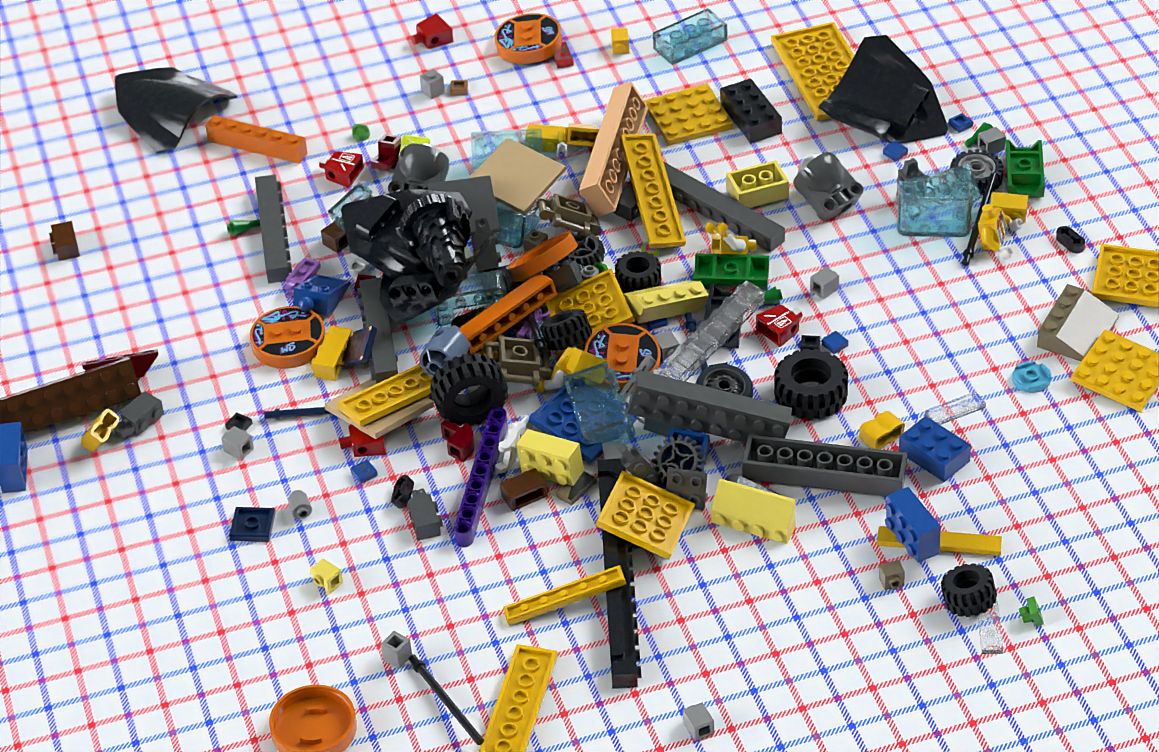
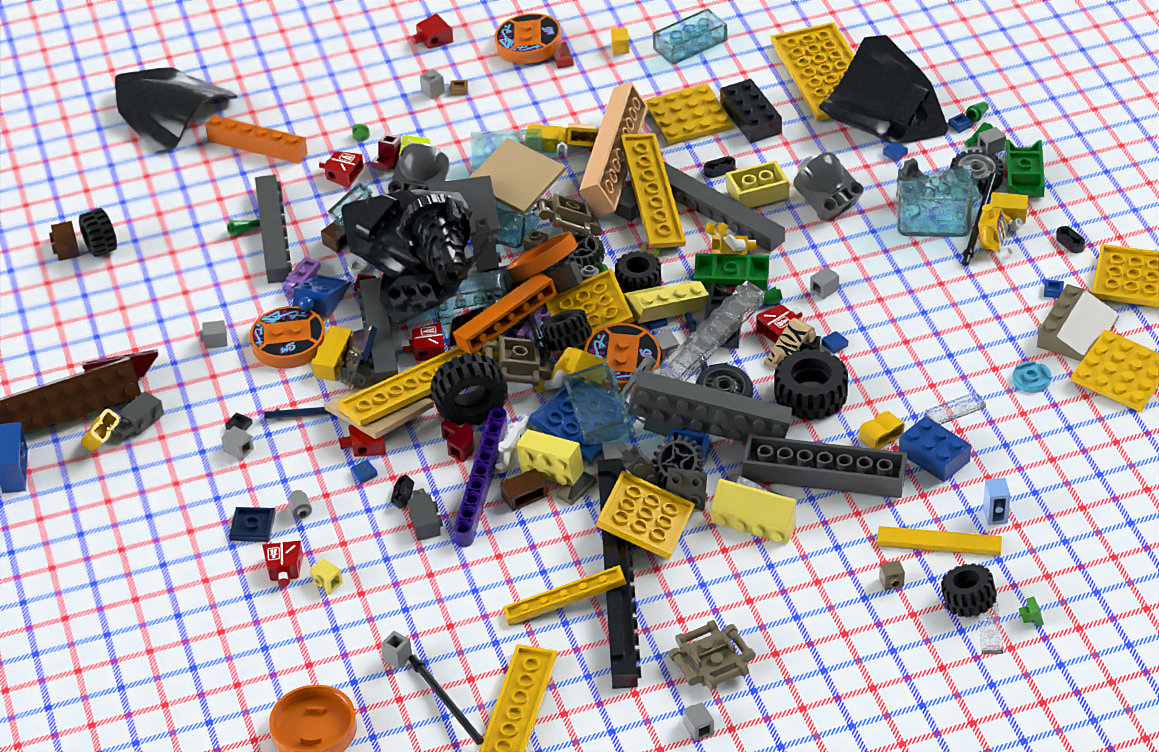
(97, 232): none -> black tyre
(214, 334): none -> light grey brick
(283, 561): none -> red torso
(349, 374): none -> dark grey hinge
(425, 342): none -> red torso
(442, 347): sand blue cylinder -> none
(713, 657): none -> dark tan brick
(719, 167): none -> black beam
(790, 341): none -> tan door
(912, 524): blue brick -> none
(976, 111): none -> green cone
(996, 501): none -> light blue brick
(1053, 288): none -> blue tile

